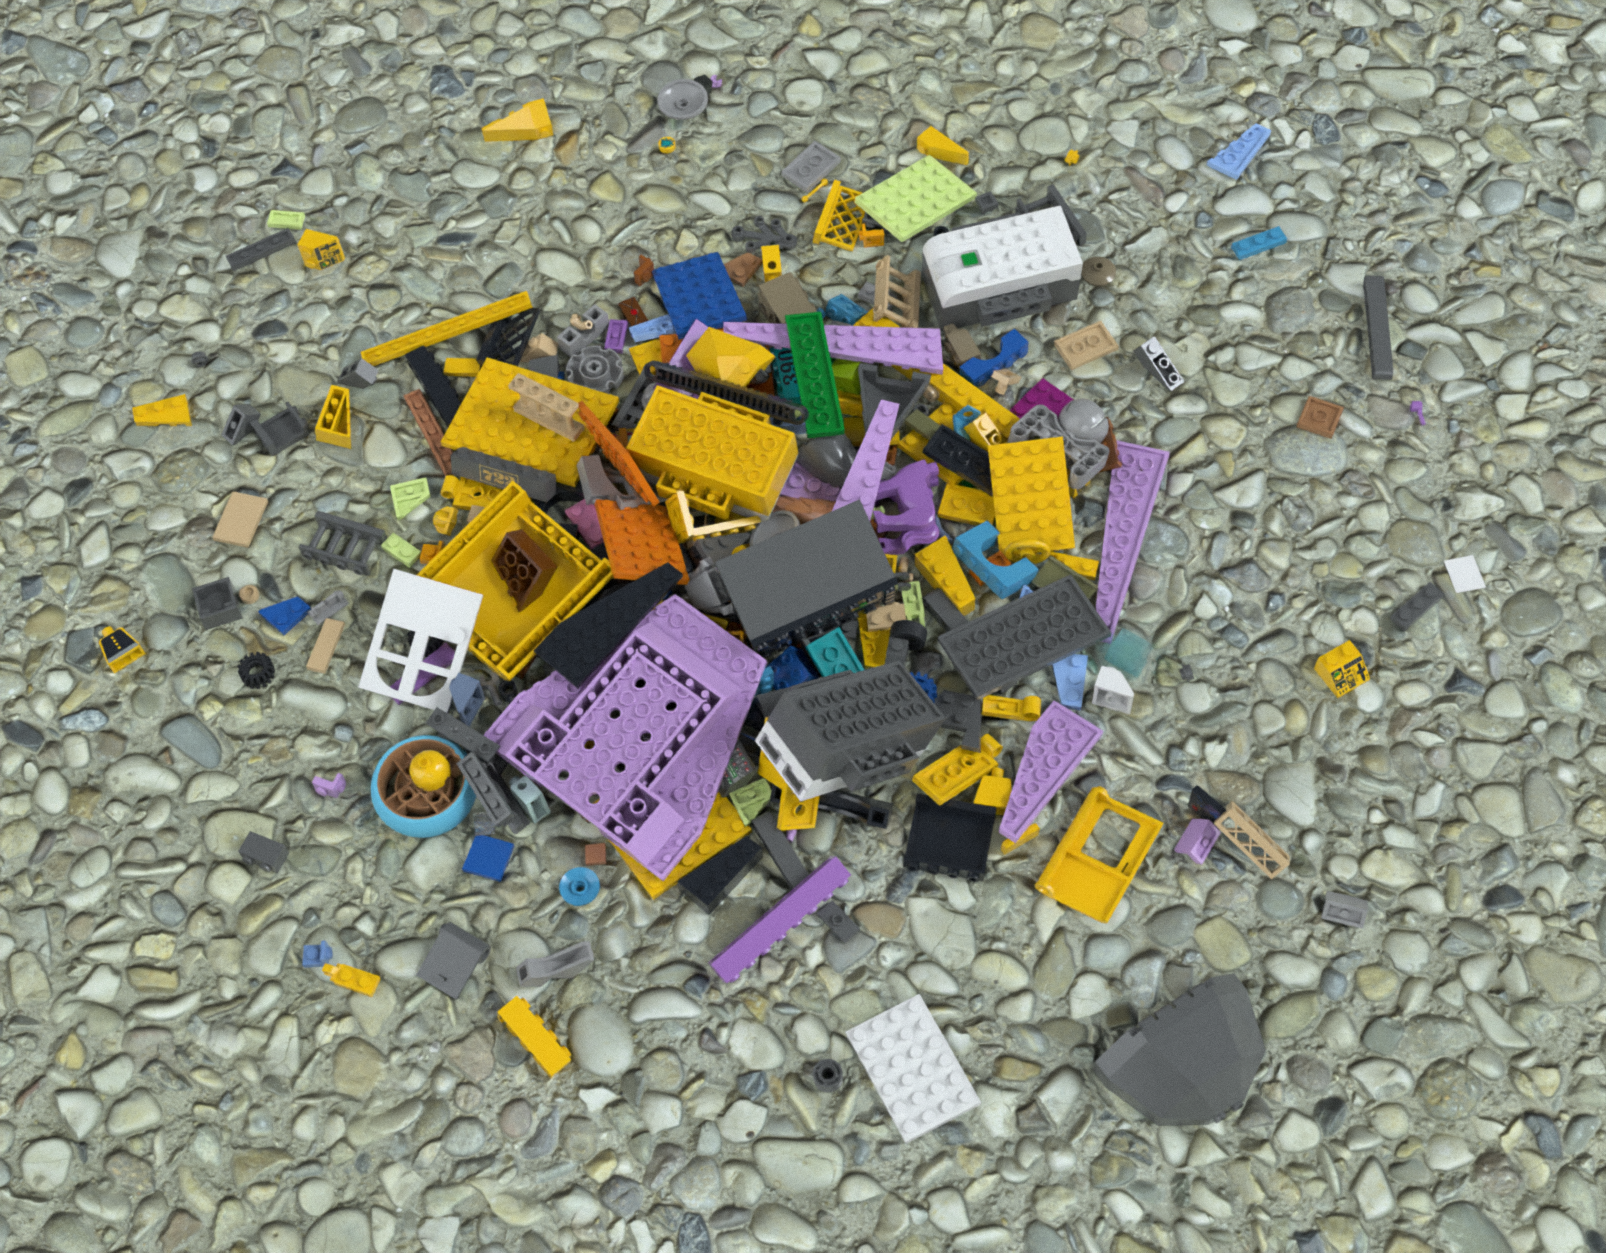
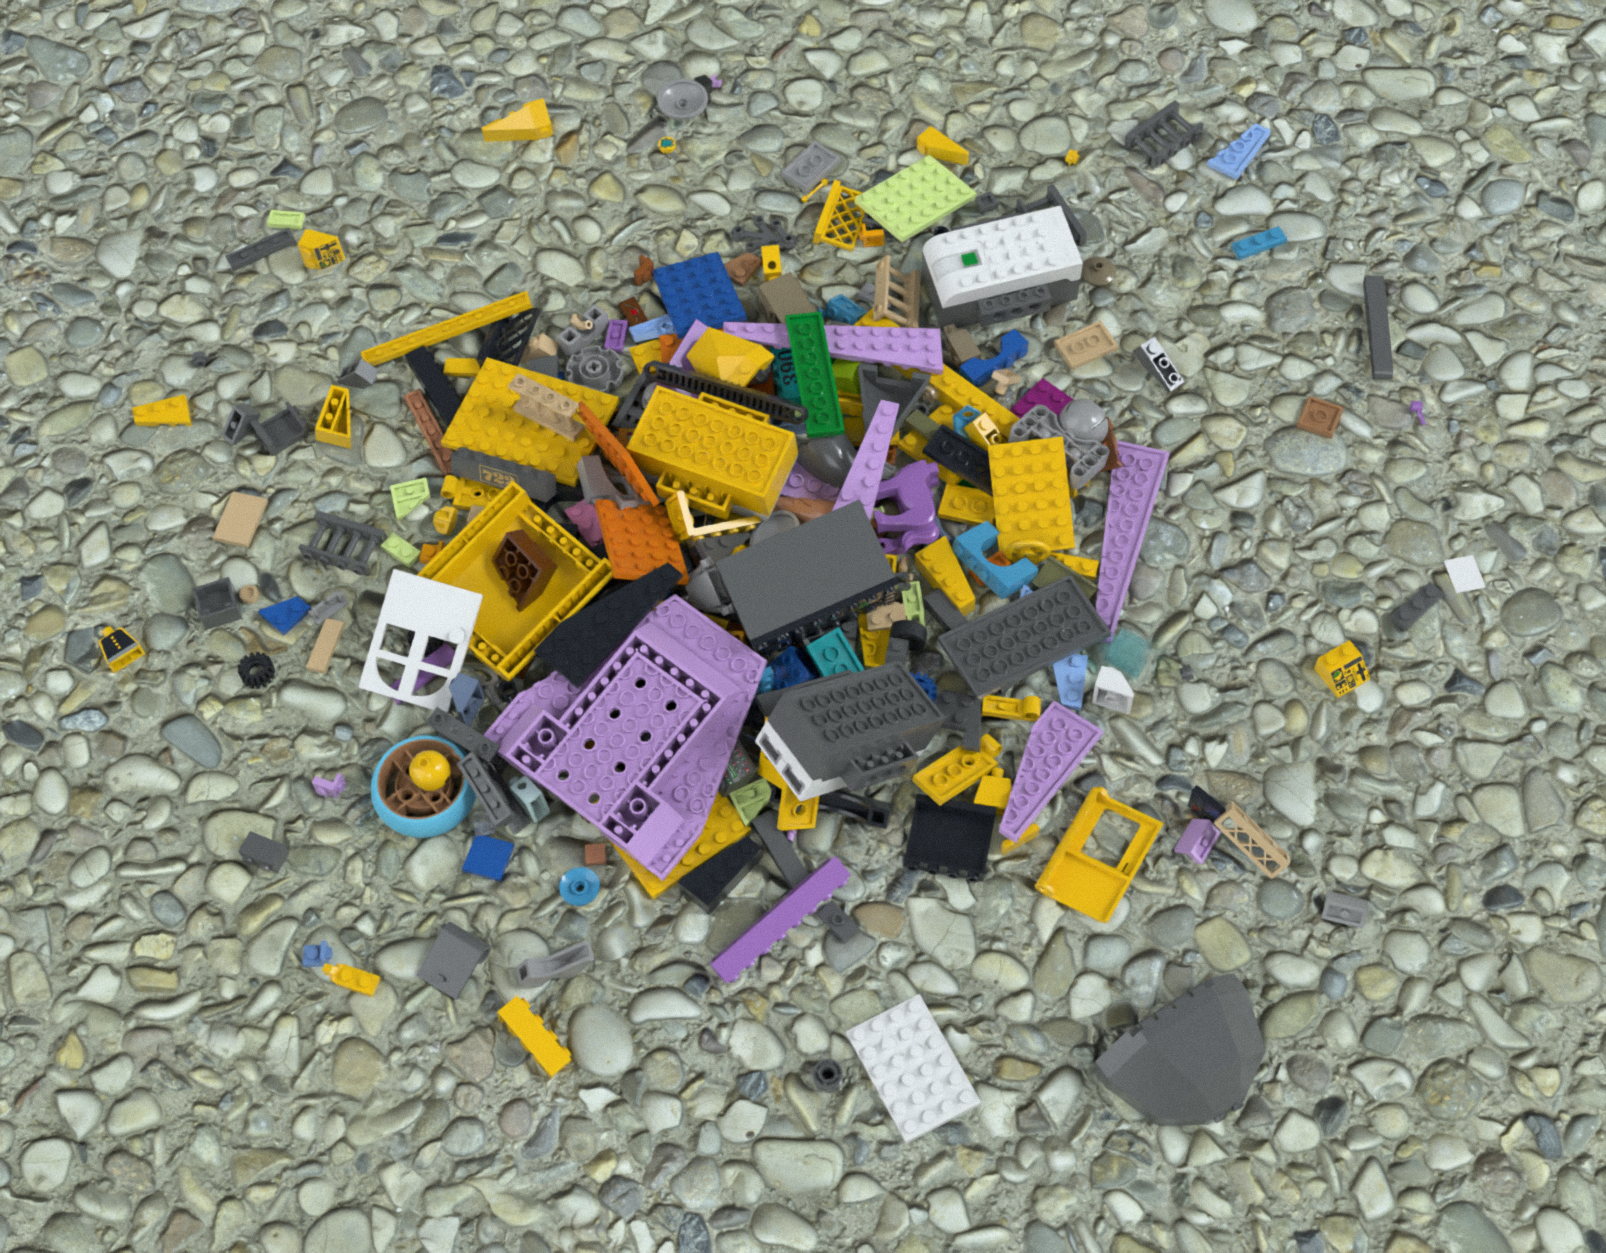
(1159, 121): none -> dark grey fence

